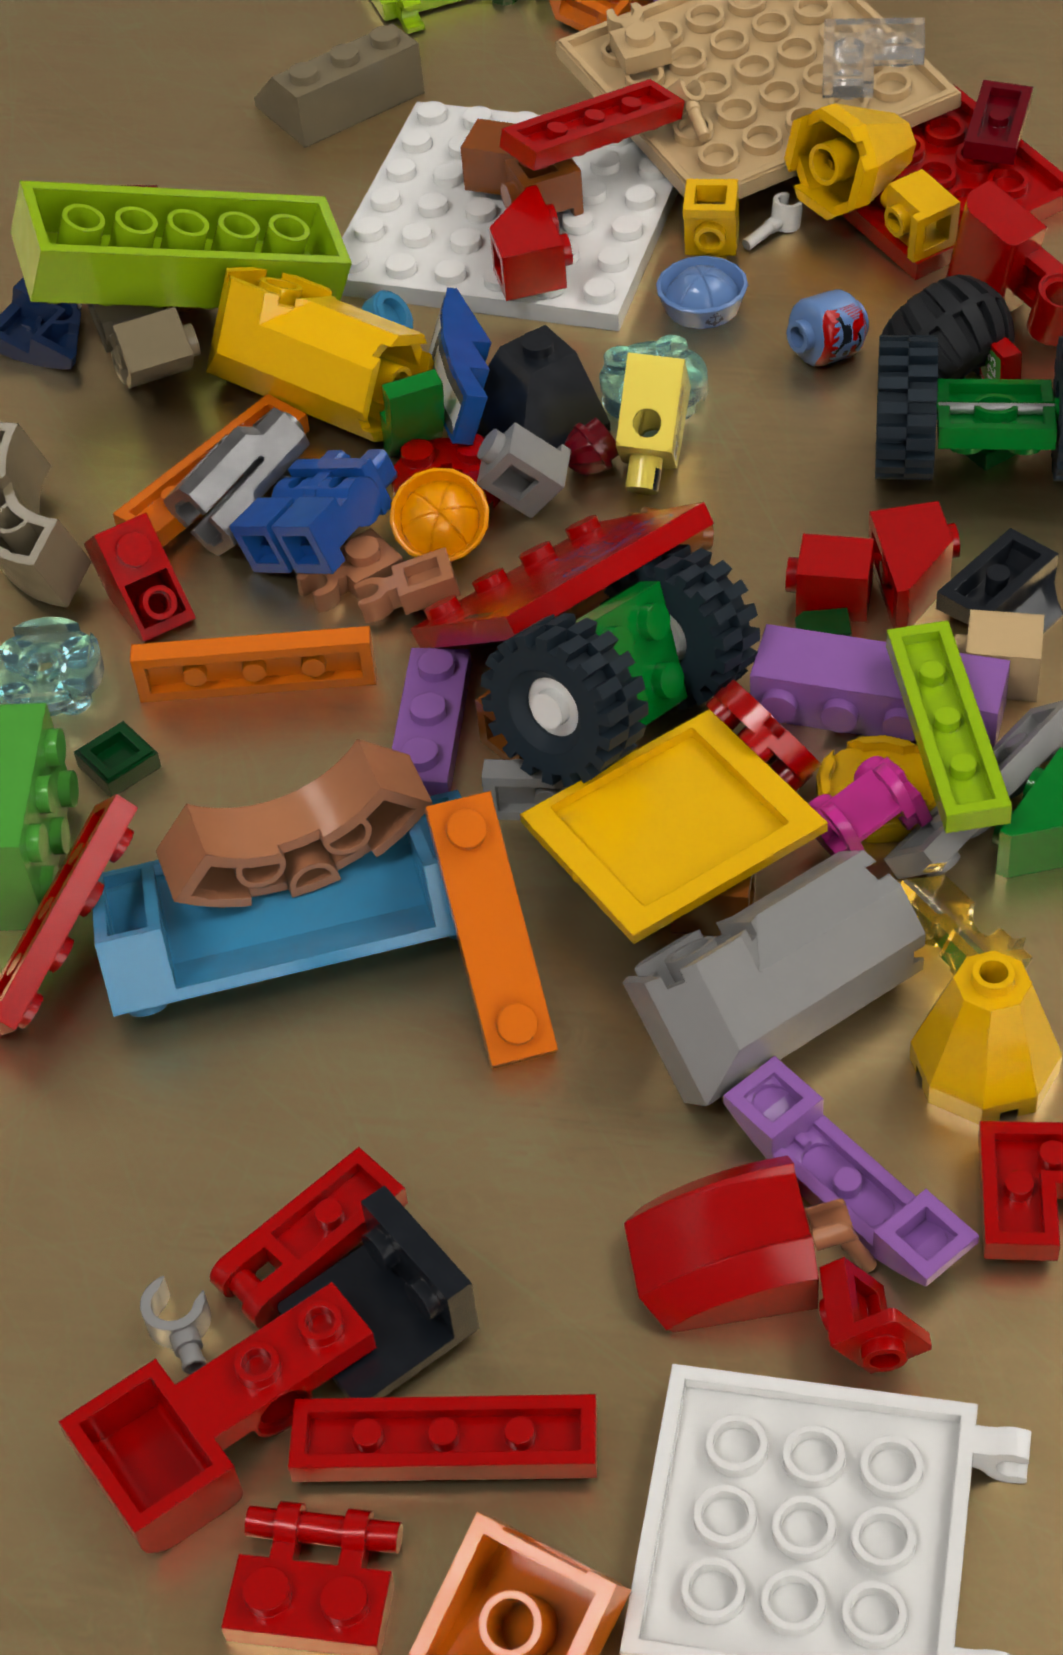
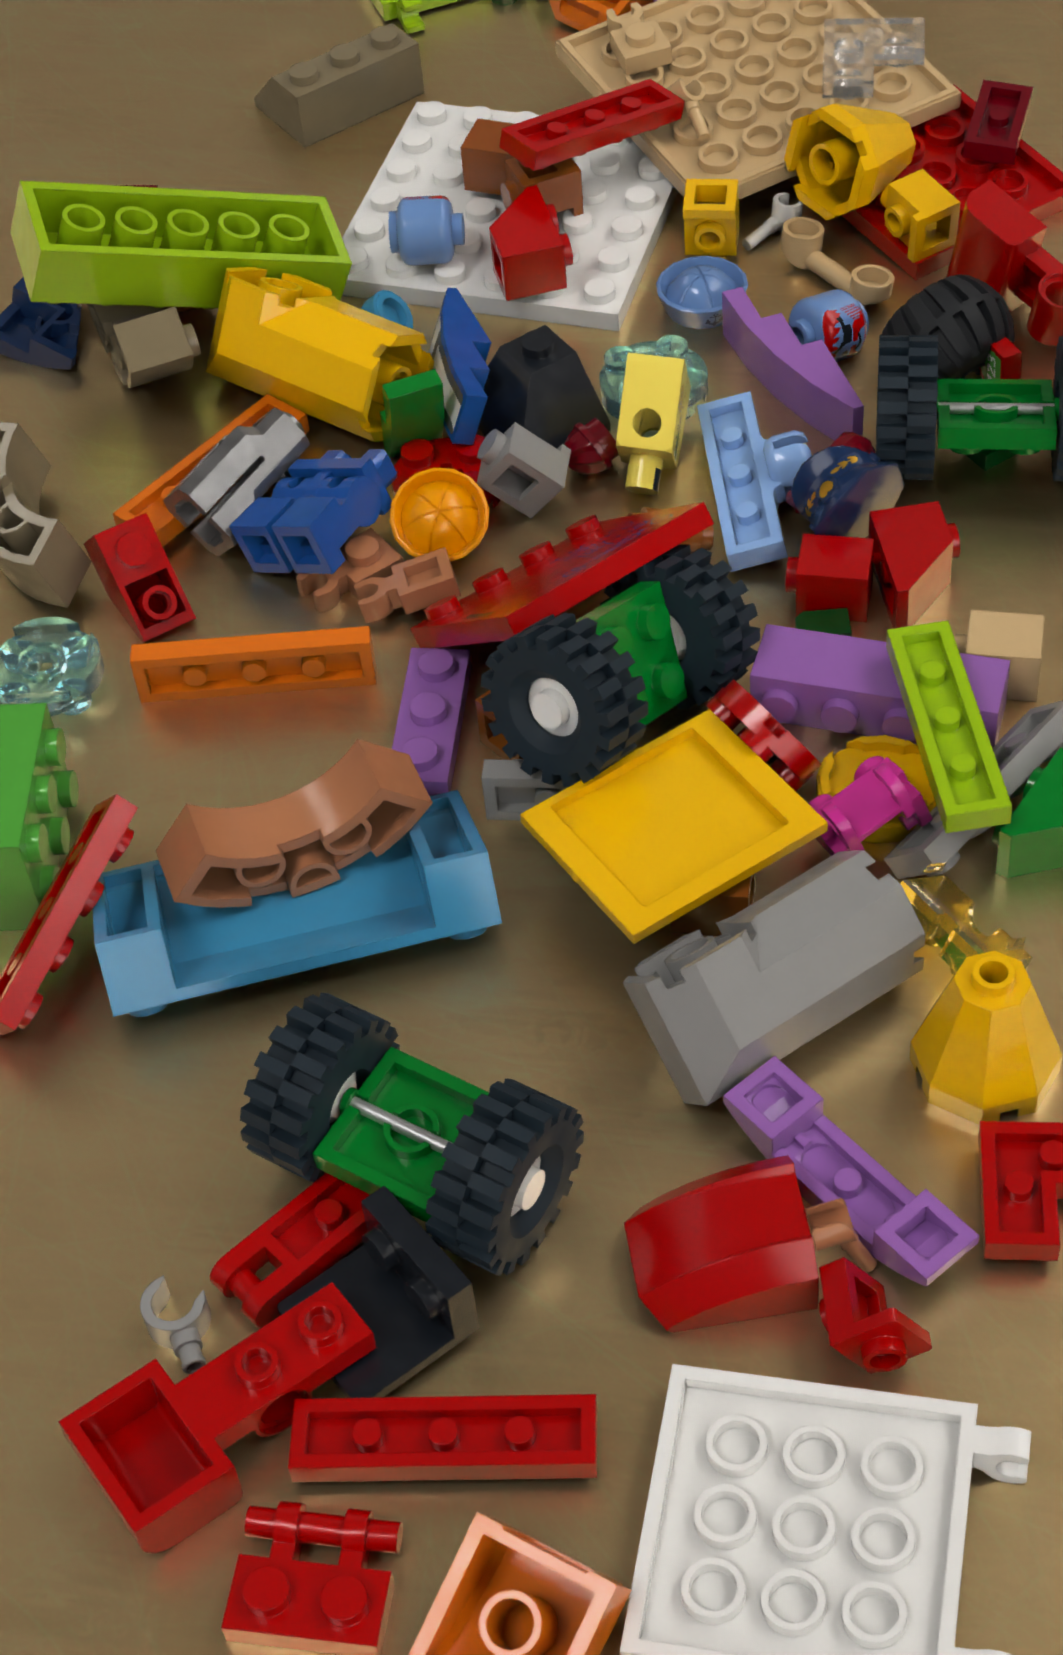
(117, 759): dark green tile -> none
(425, 230): none -> medium blue head
(458, 1157): none -> black plate
(491, 930): orange plate -> none
(749, 478): none -> light blue plate
(795, 374): none -> medium lavender slope
(803, 246): none -> tan bar
(843, 485): none -> dark blue piece
(1006, 577): black slope -> none

